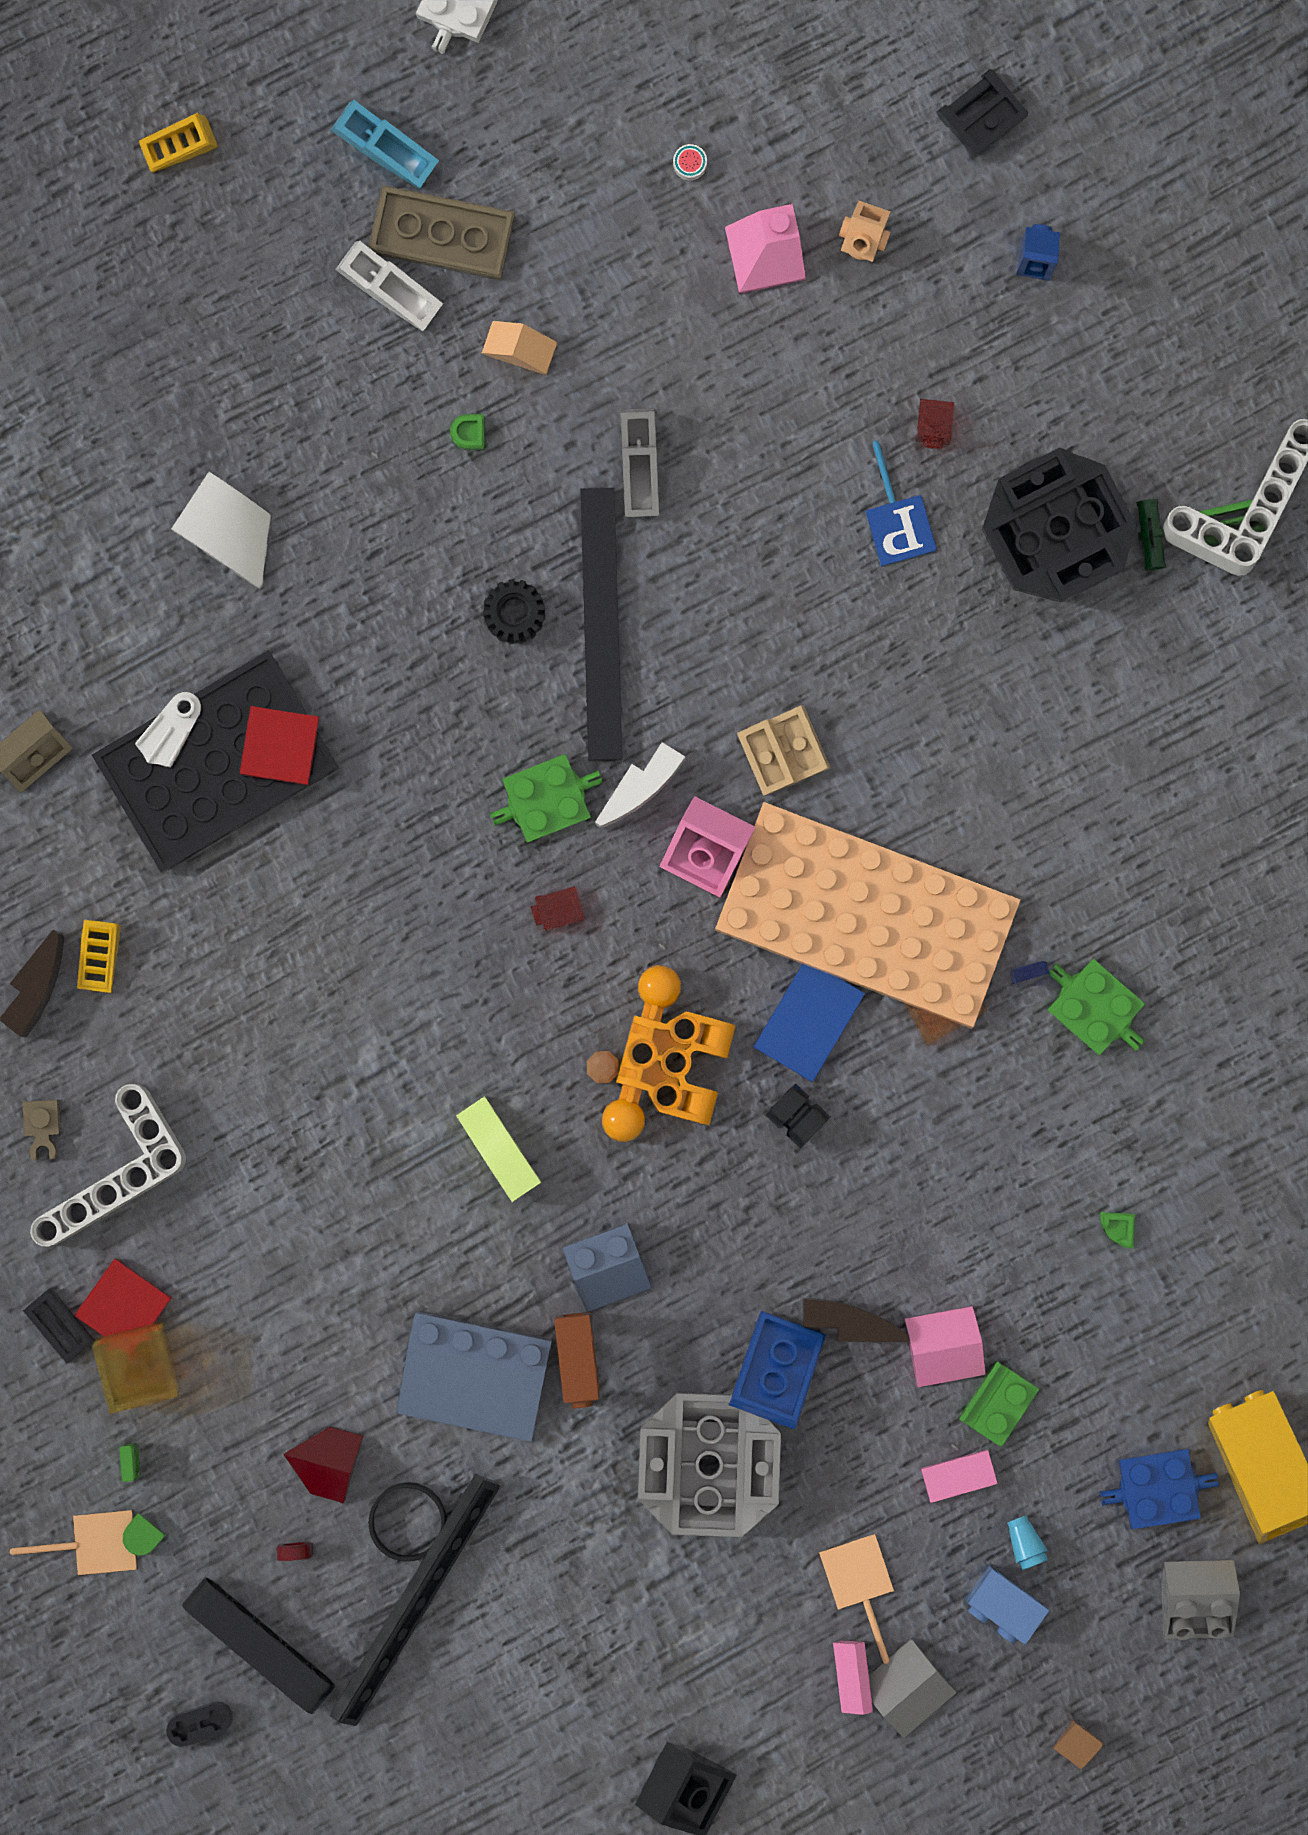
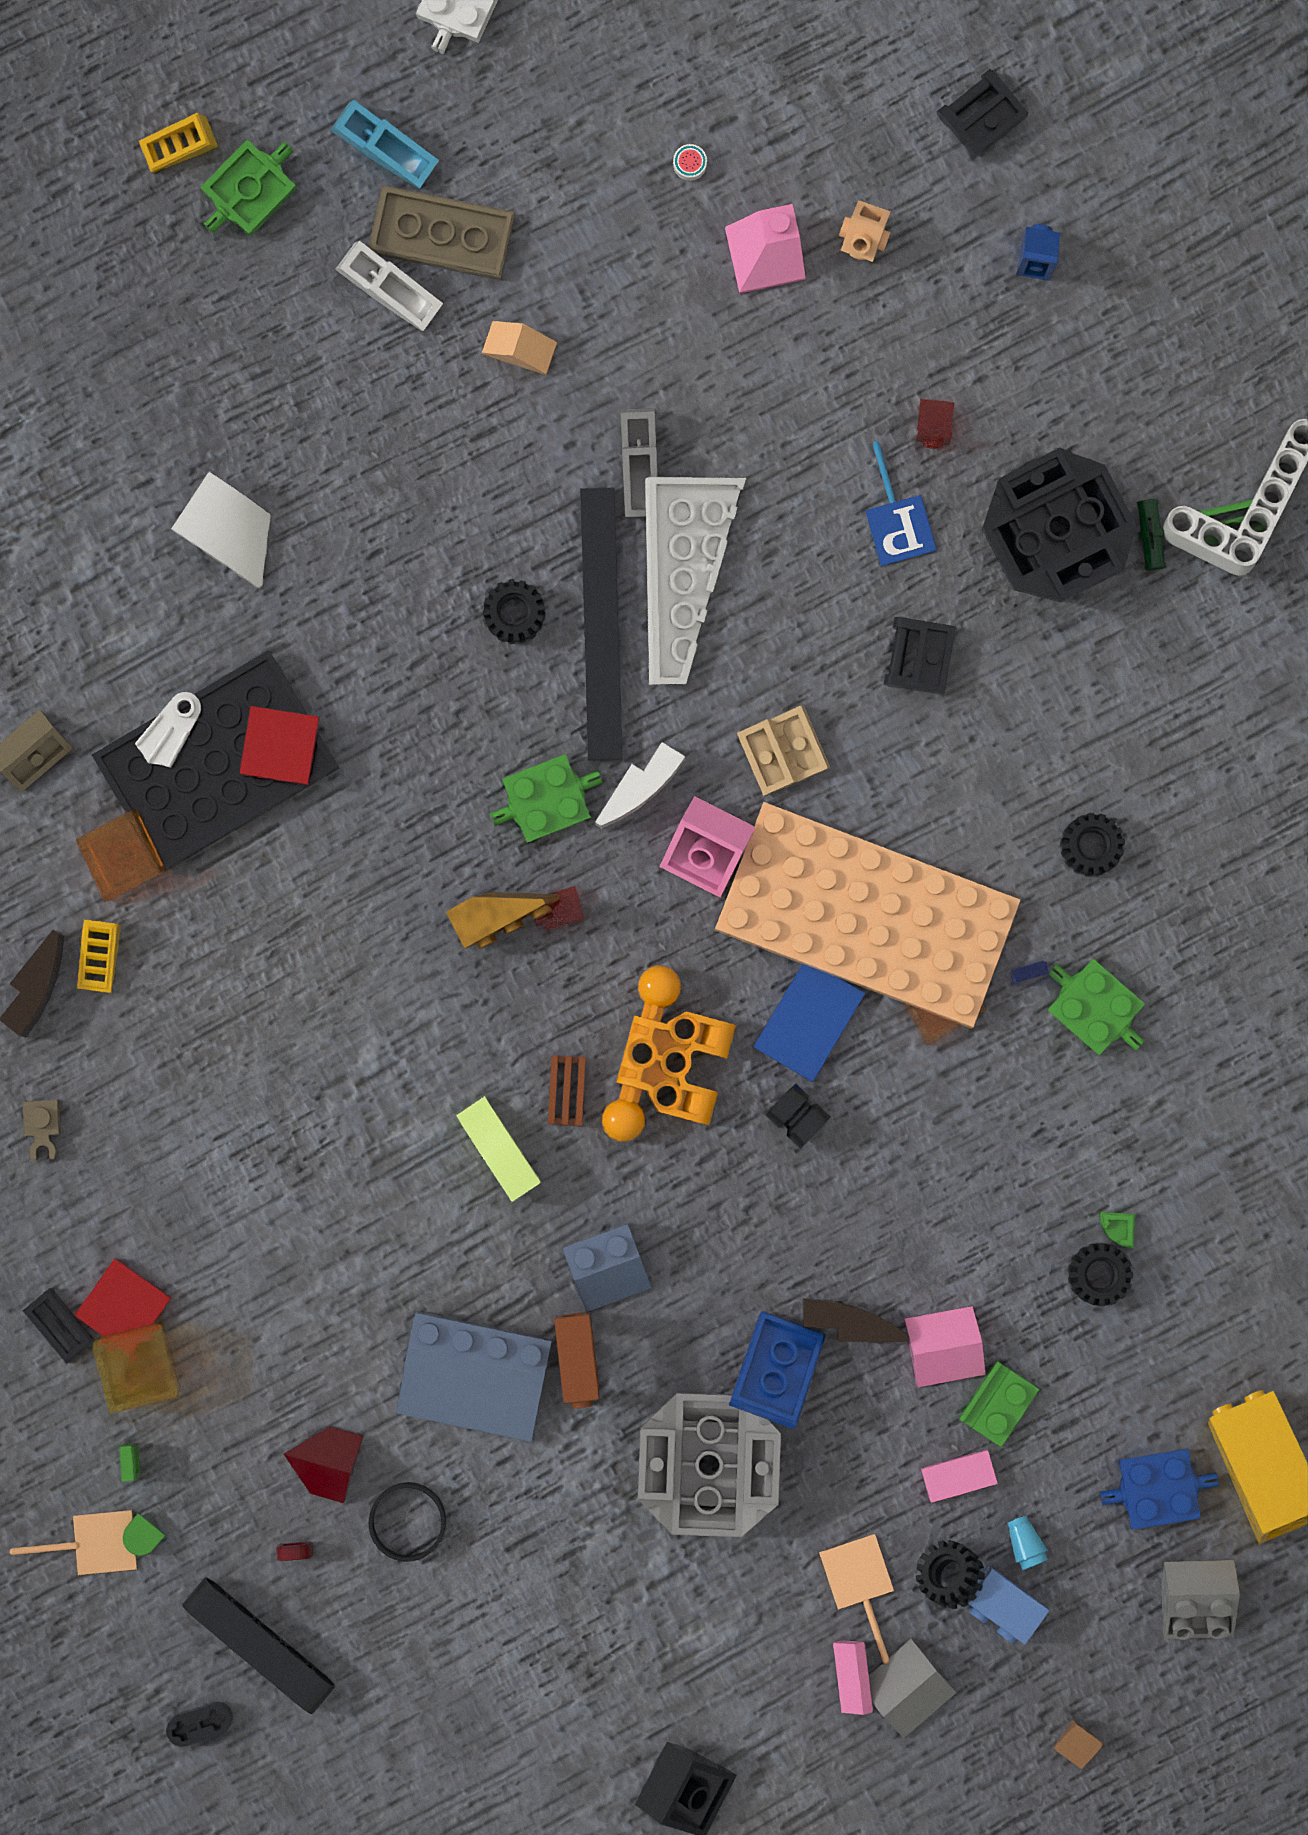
(120, 855): none -> clear orange tile
(120, 1179): white beam -> none
(248, 187): none -> bright green plate
(415, 1600): black tile -> none
(469, 432): bright green tile -> none
(492, 912): none -> pearl gold slope
(565, 1120): none -> dark orange tile
(602, 1067): medium nougat tile -> none
(684, 554): none -> white wing
(931, 656): none -> black plate
(967, 1579): none -> black tyre
(1102, 826): none -> black tyre
(1121, 1274): none -> black tyre

